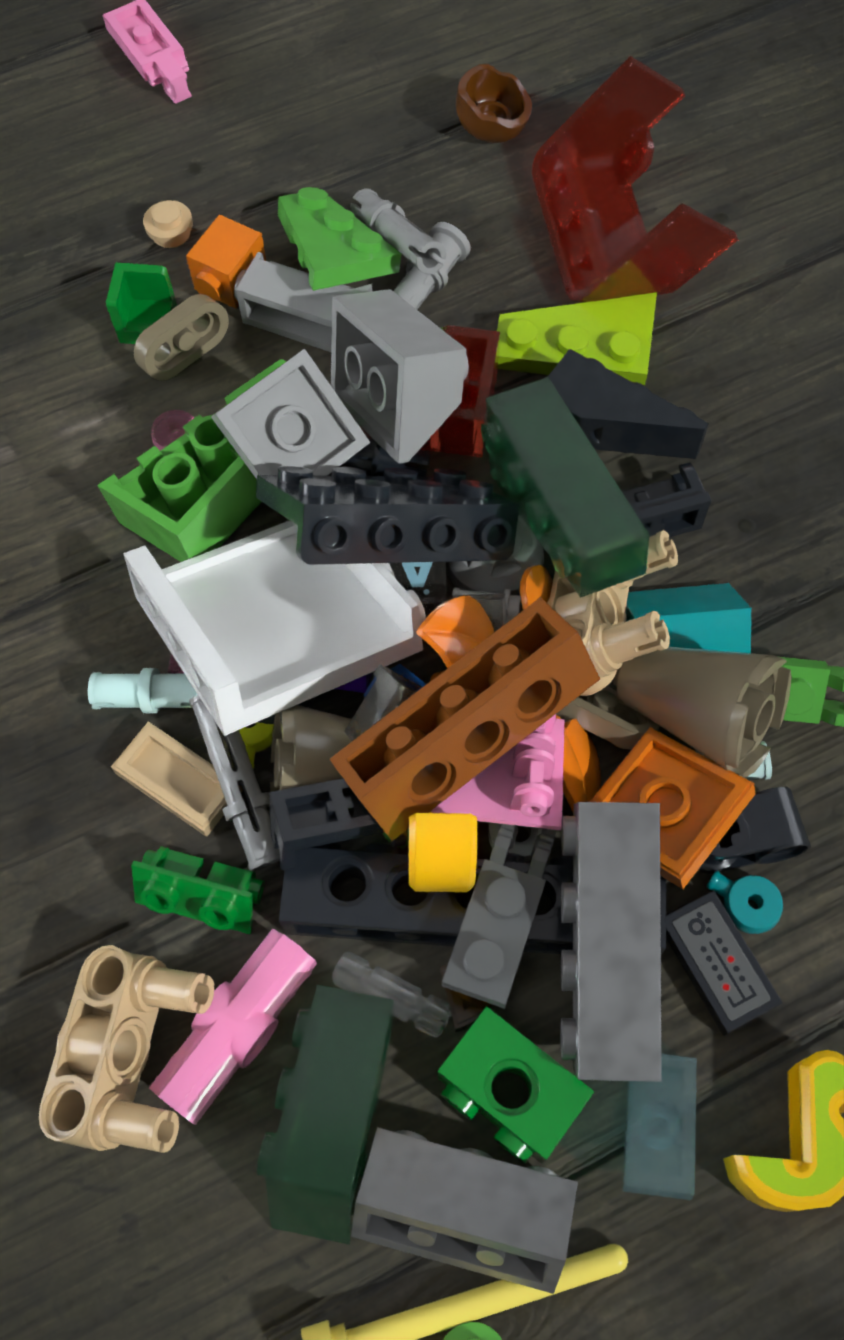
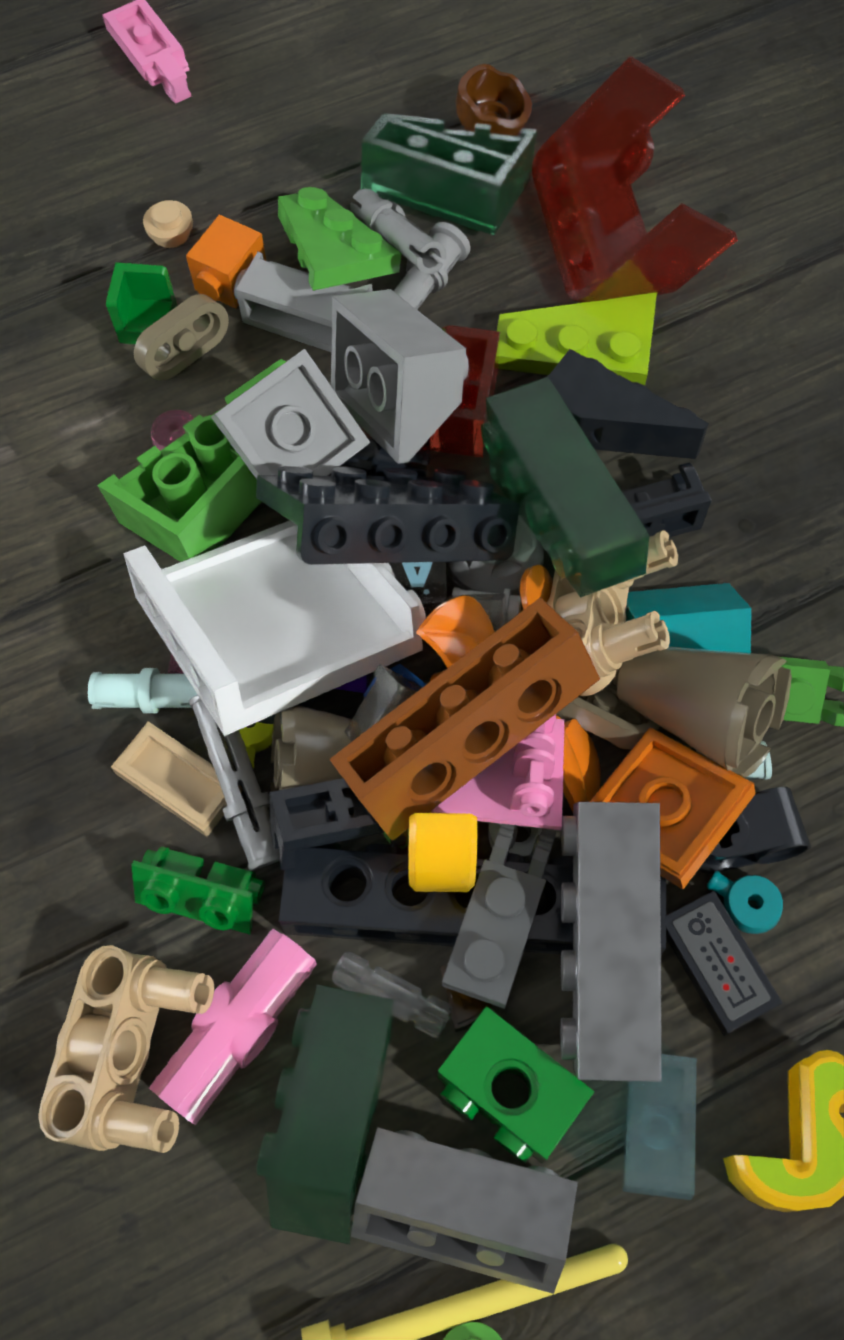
(447, 171): none -> clear green wedge

